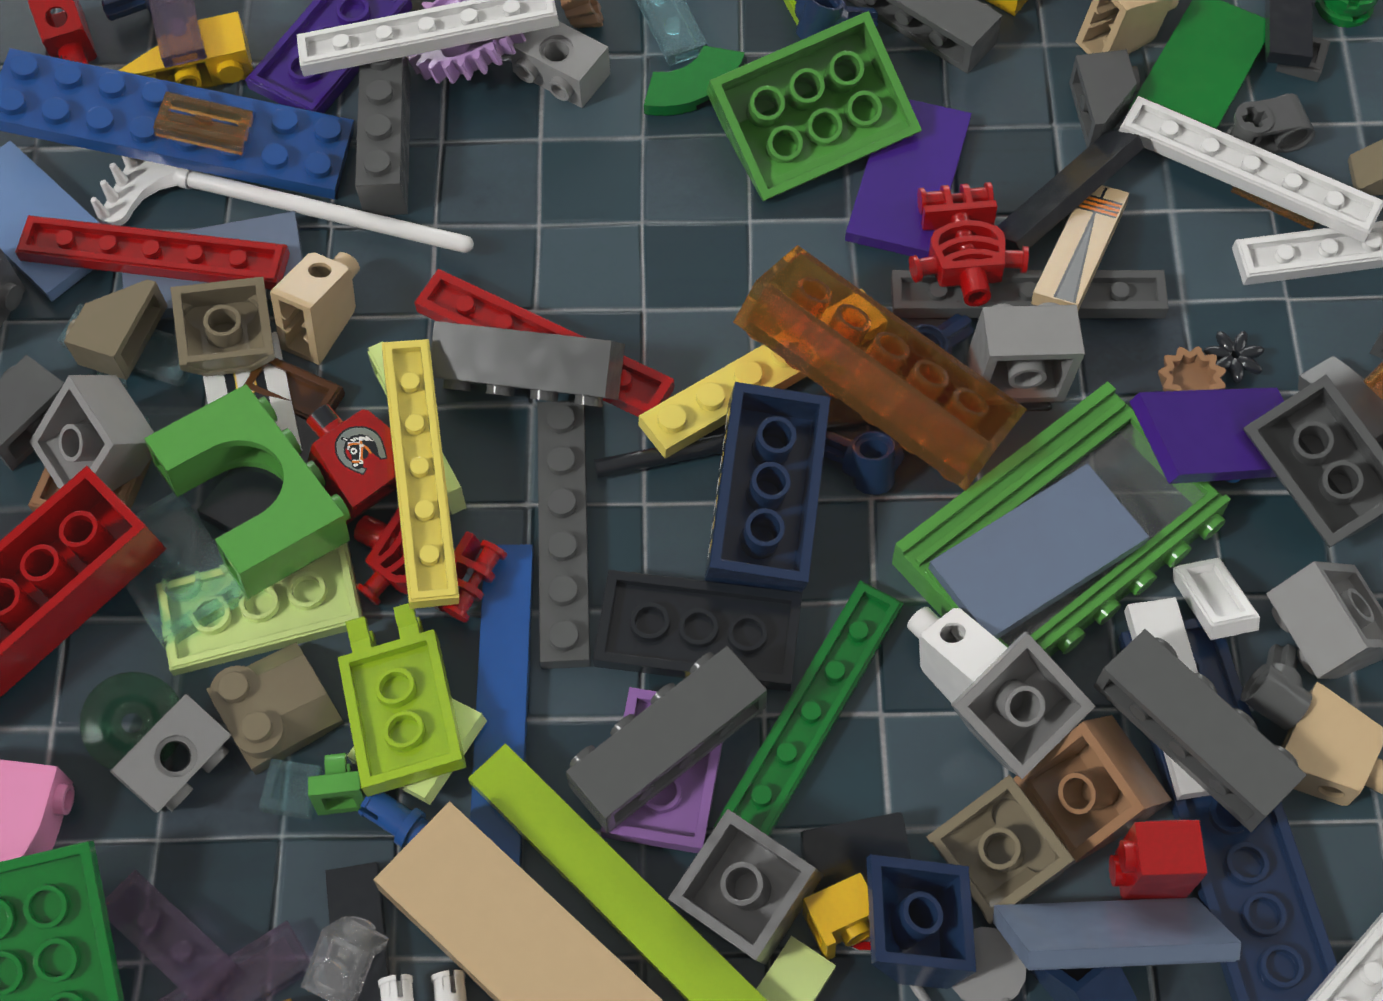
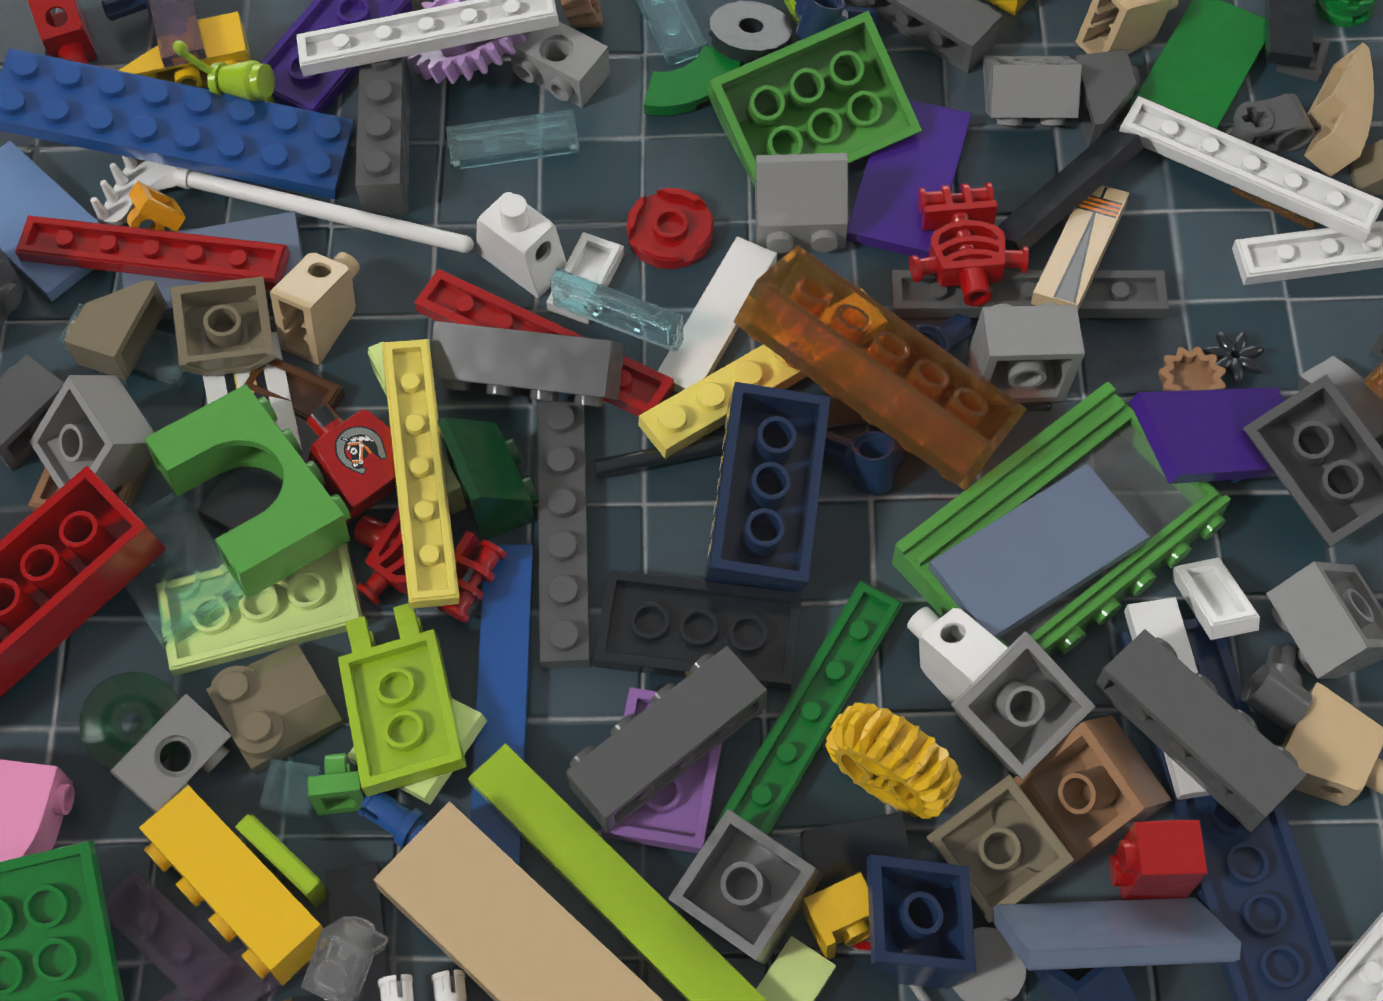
(154, 206): none -> light orange tile
(201, 129): clear orange tile -> none
(233, 884): none -> yellow brick
(242, 80): none -> lime piece
(282, 860): none -> lime tile
(488, 475): none -> dark green slope
(512, 139): none -> clear light blue tile
(520, 243): none -> white torso
(593, 260): none -> white tile
(617, 310): none -> clear light blue tile
(670, 228): none -> red tile
(711, 322): none -> white tile
(731, 27): none -> tile
(801, 201): none -> light grey slope
(893, 760): none -> yellow gear
(1031, 88): none -> light grey slope
(1342, 112): none -> tan slope

